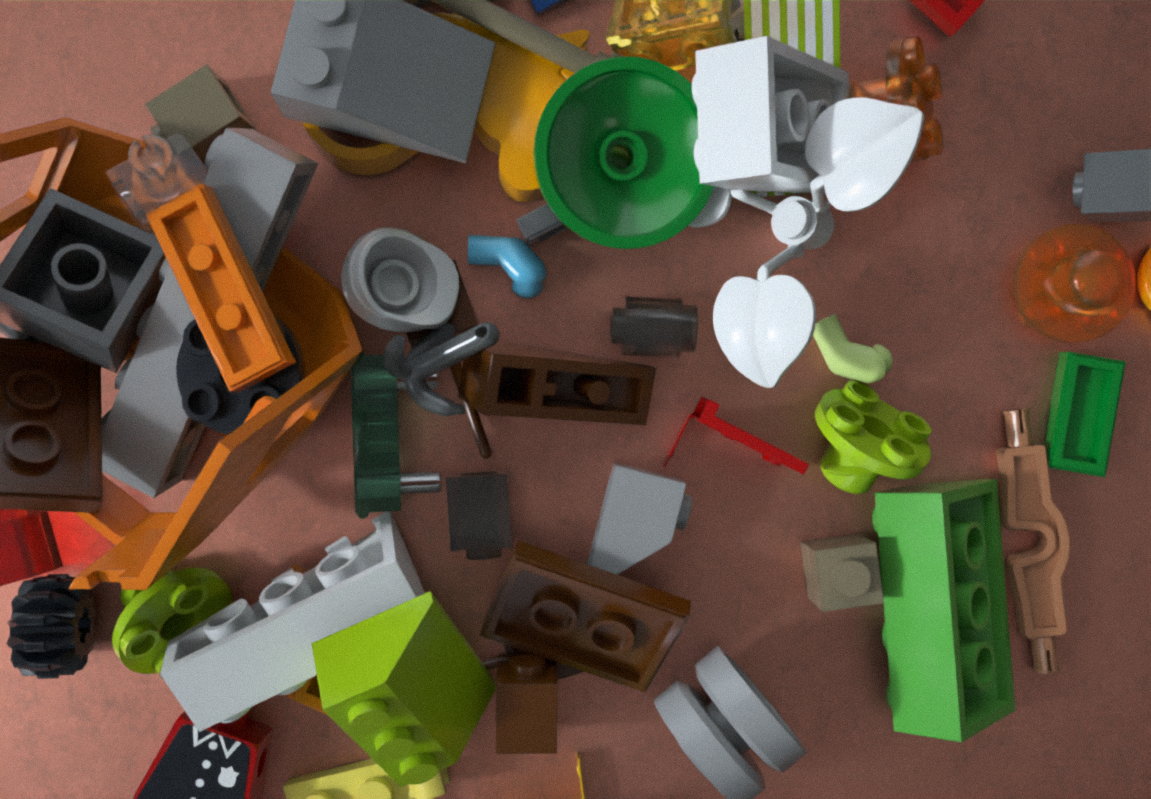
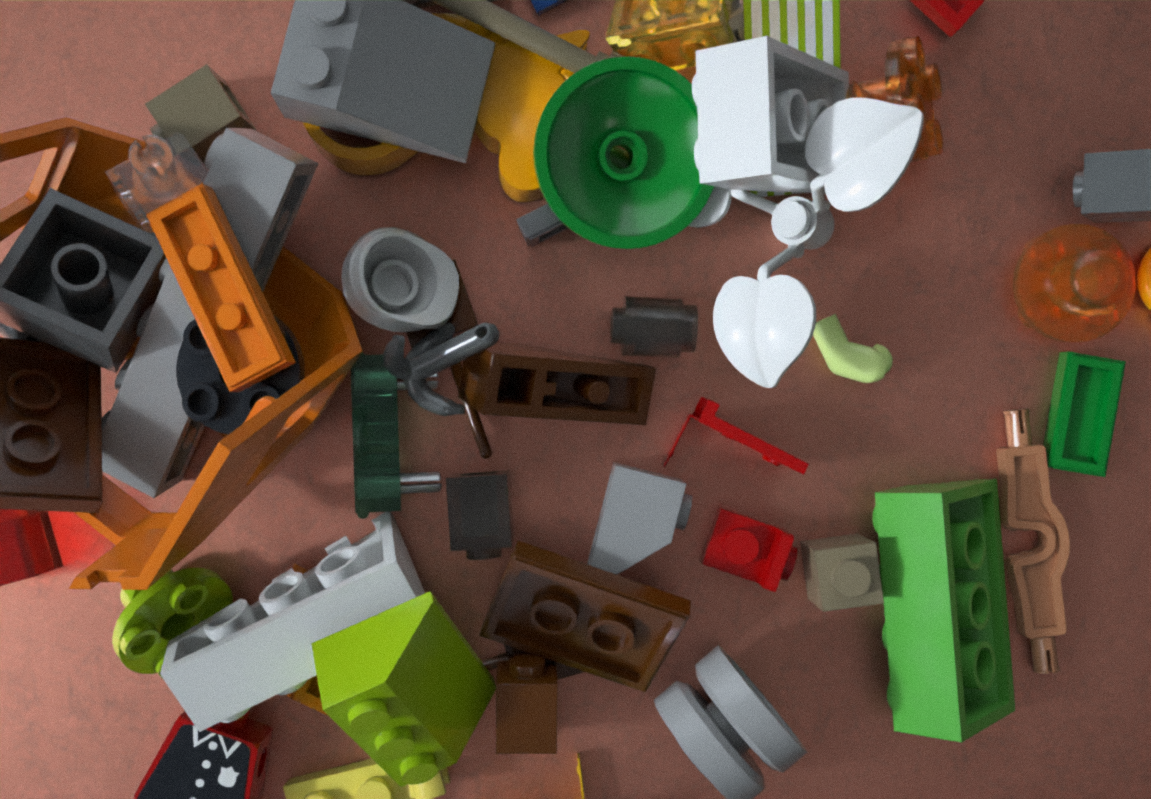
(51, 627): black gear -> none
(514, 257): medium azure arm -> none
(750, 549): none -> red bracket
(869, 439): lime plate -> none

